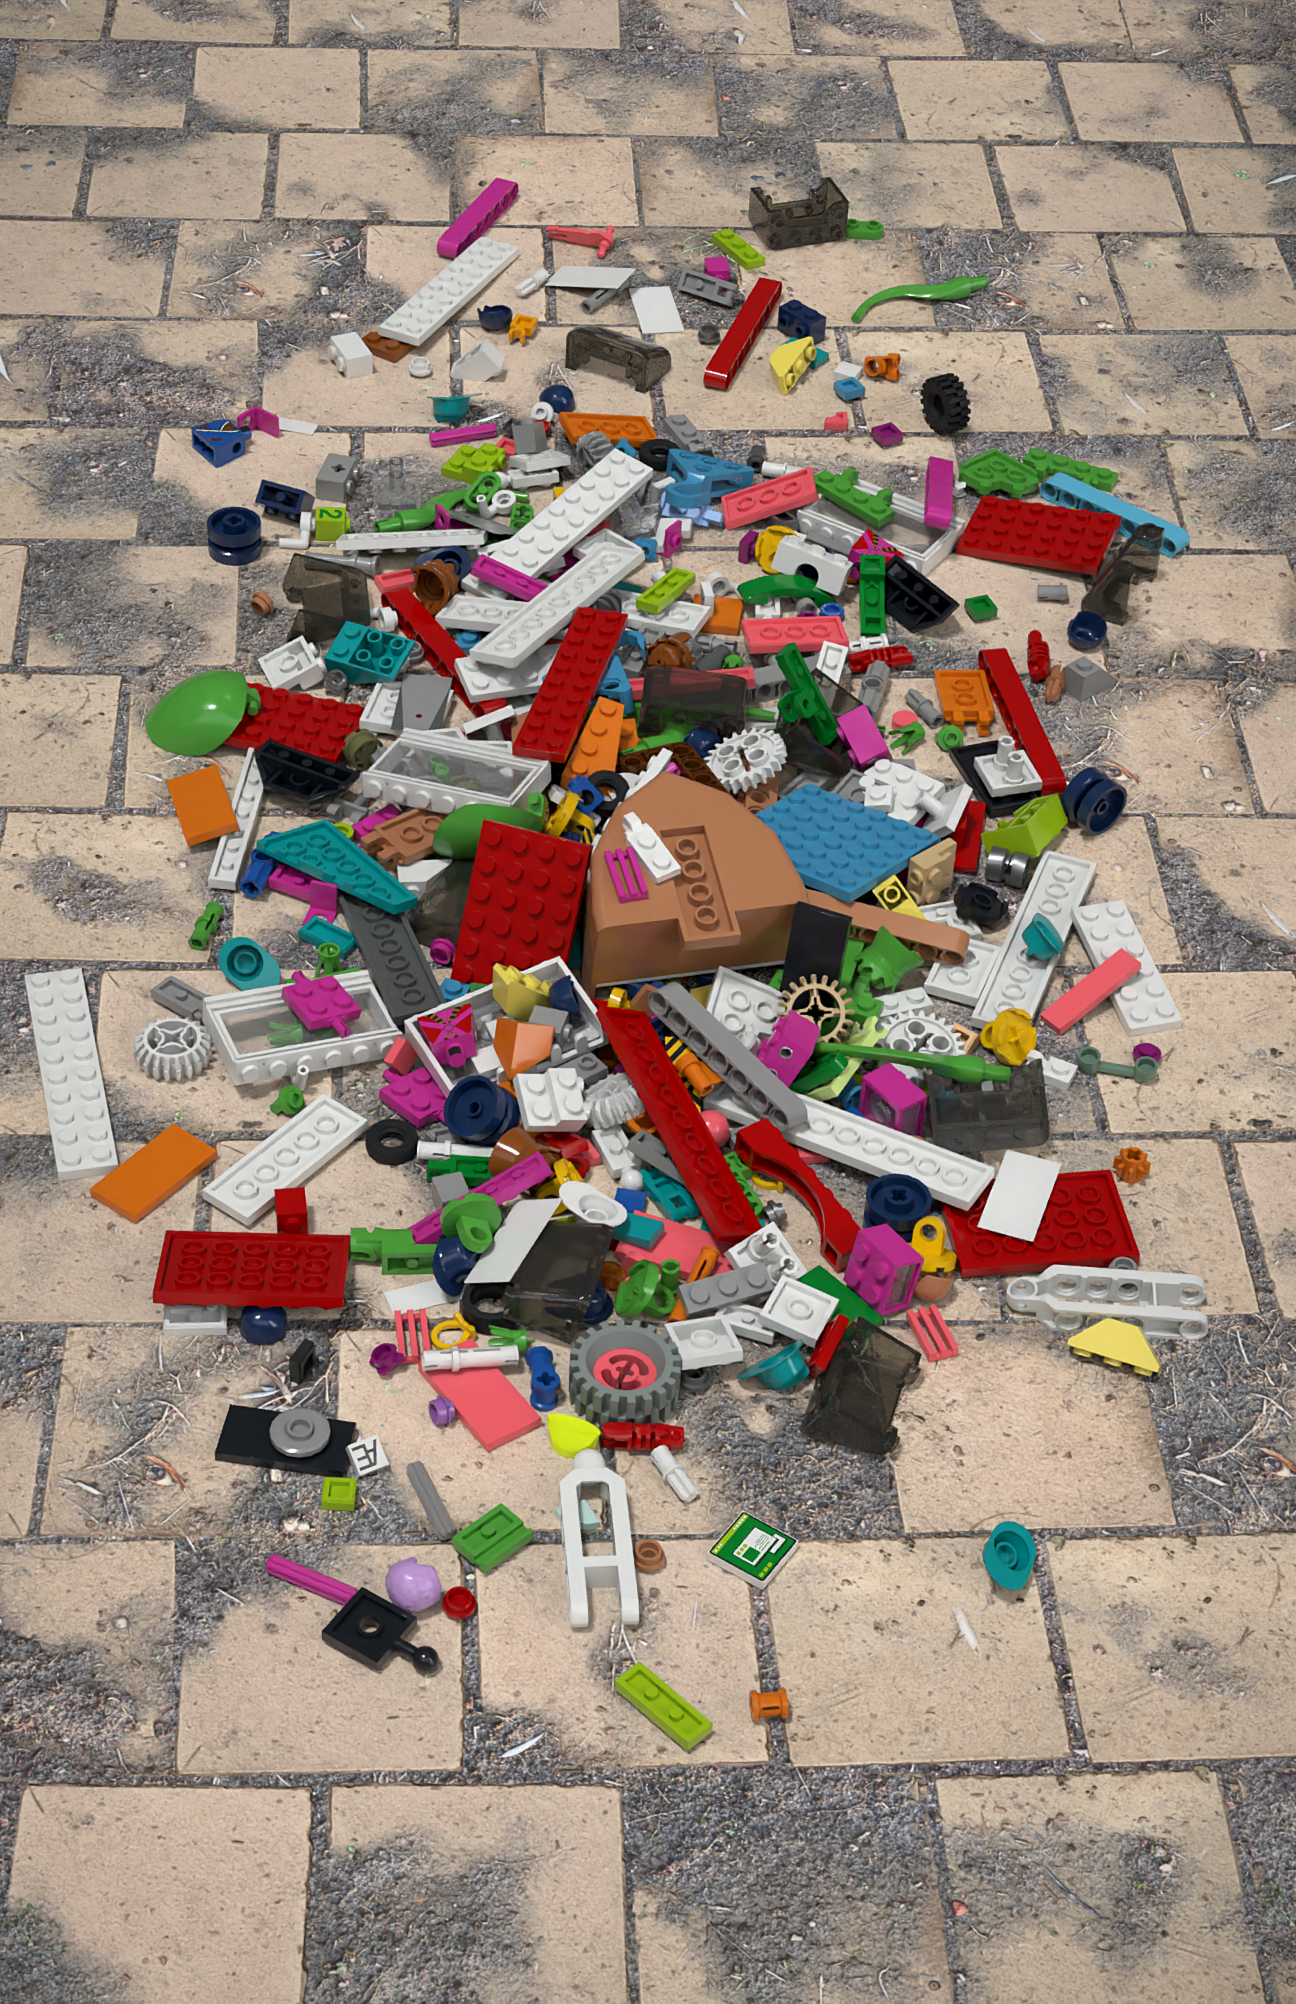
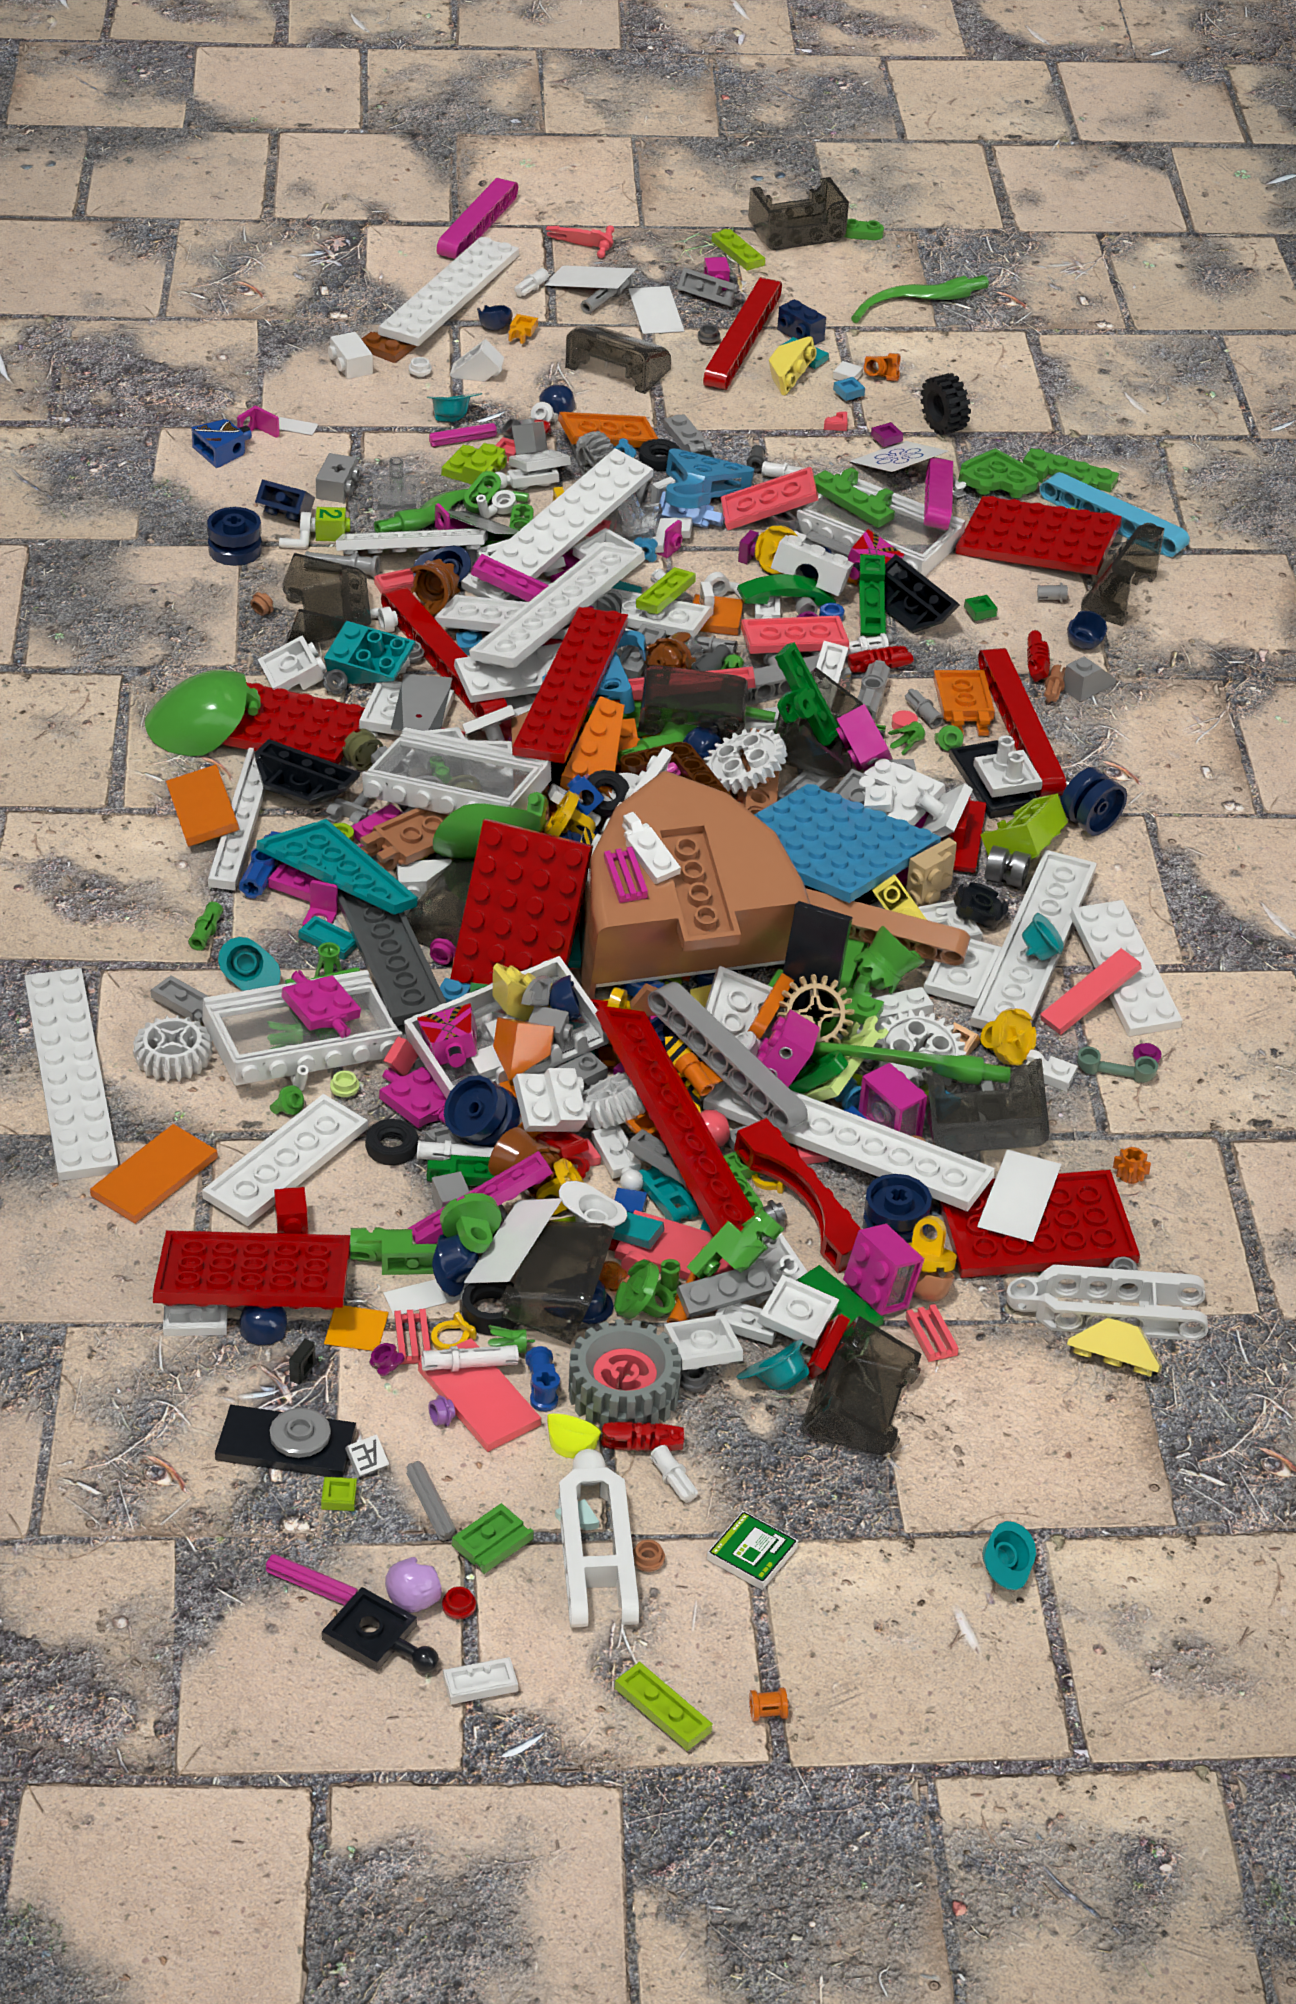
(344, 1084): none -> yellowish green plate
(356, 1328): none -> light orange sticker
(480, 1680): none -> white plate
(537, 992): none -> light grey tile
(736, 1246): none -> bright green plate
(770, 1006): none -> orange beam
(898, 456): none -> white sticker

